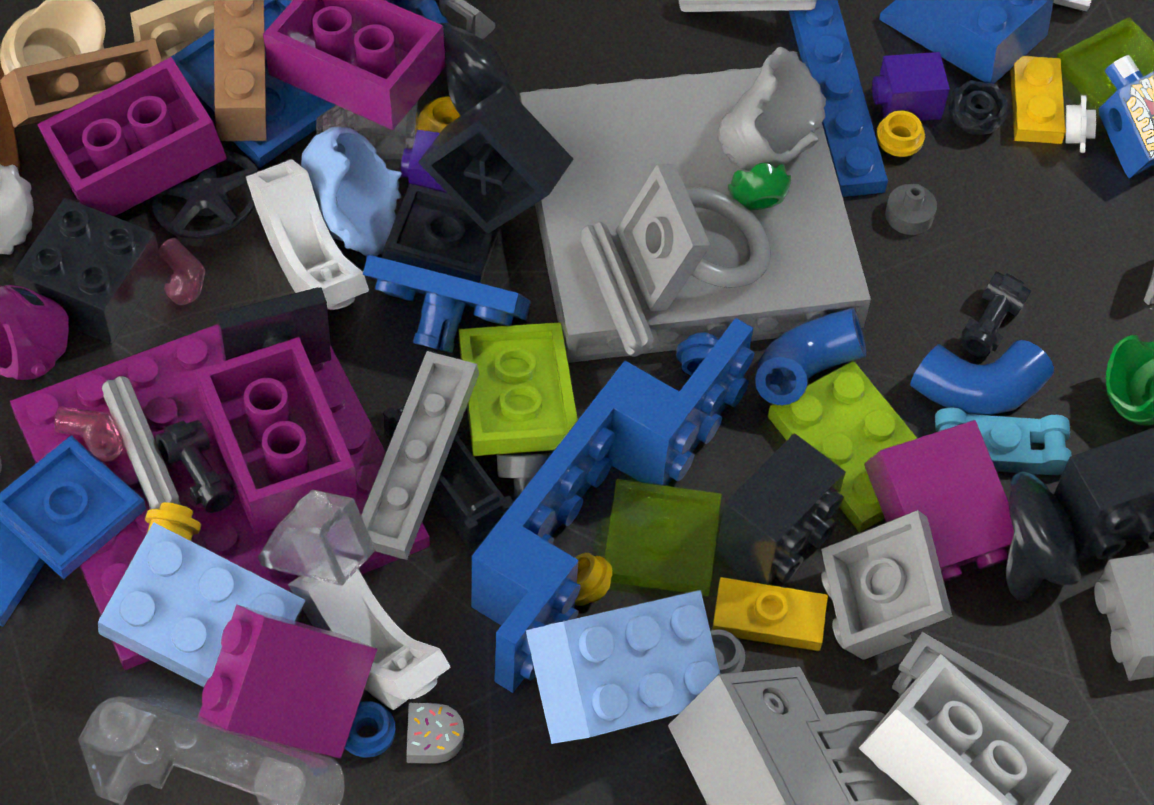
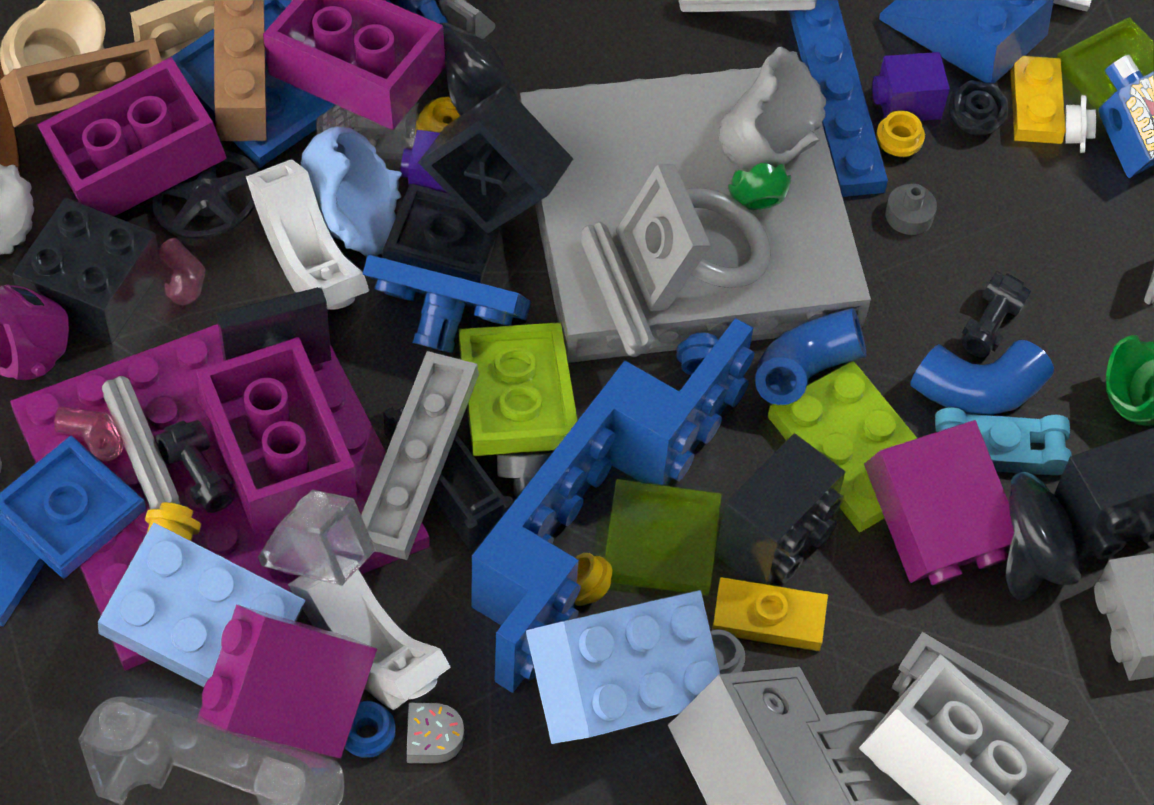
(884, 585): light grey plate -> none

